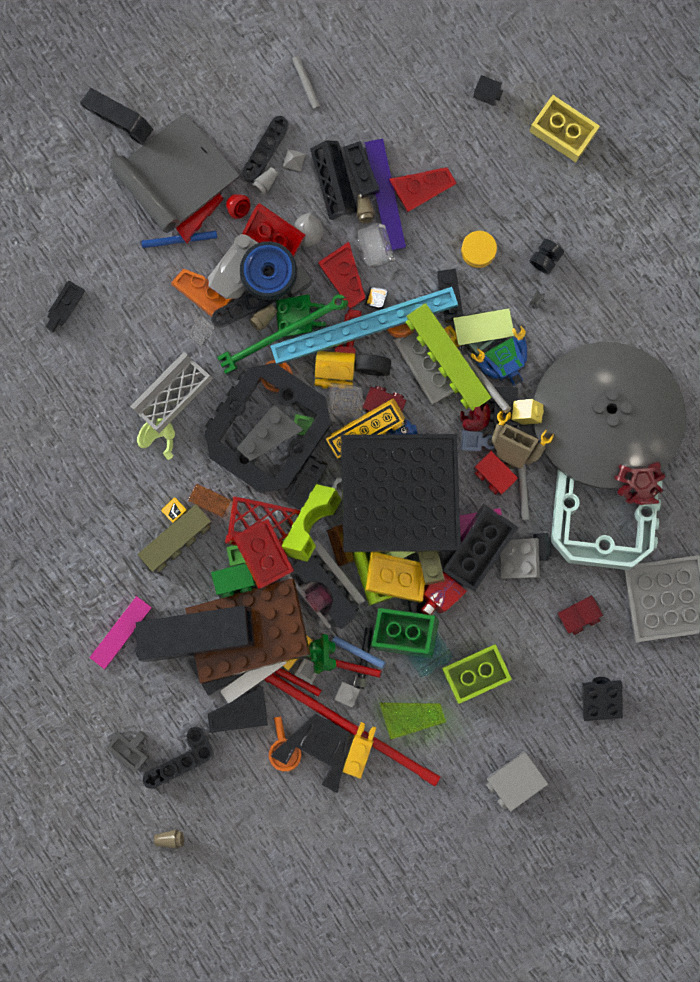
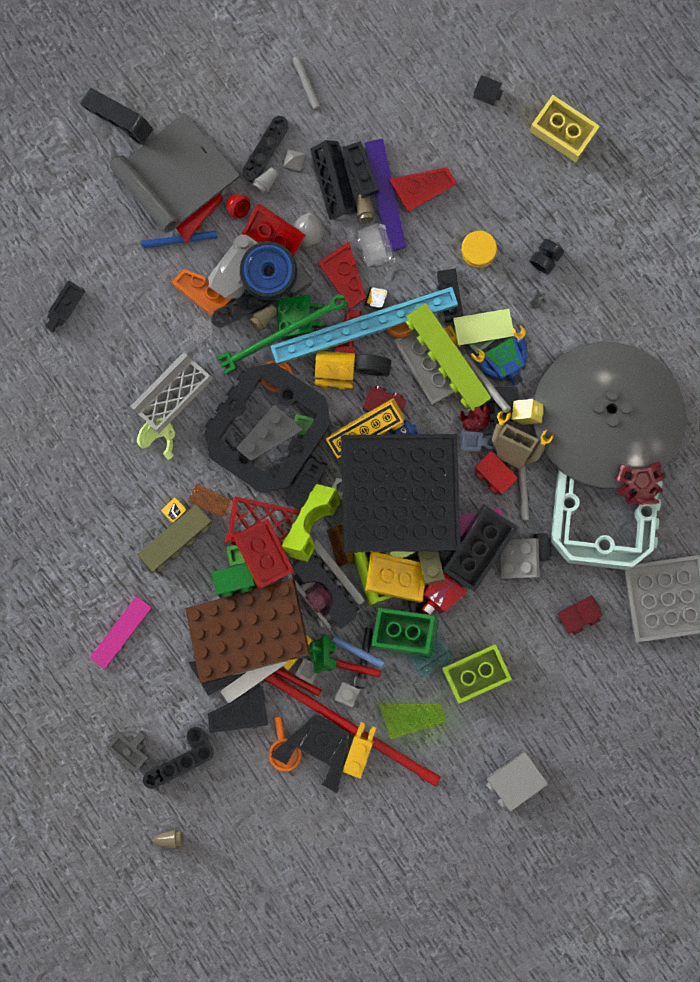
(194, 634): black brick -> none
(345, 400): clear piece -> none
(602, 699): black plate -> none

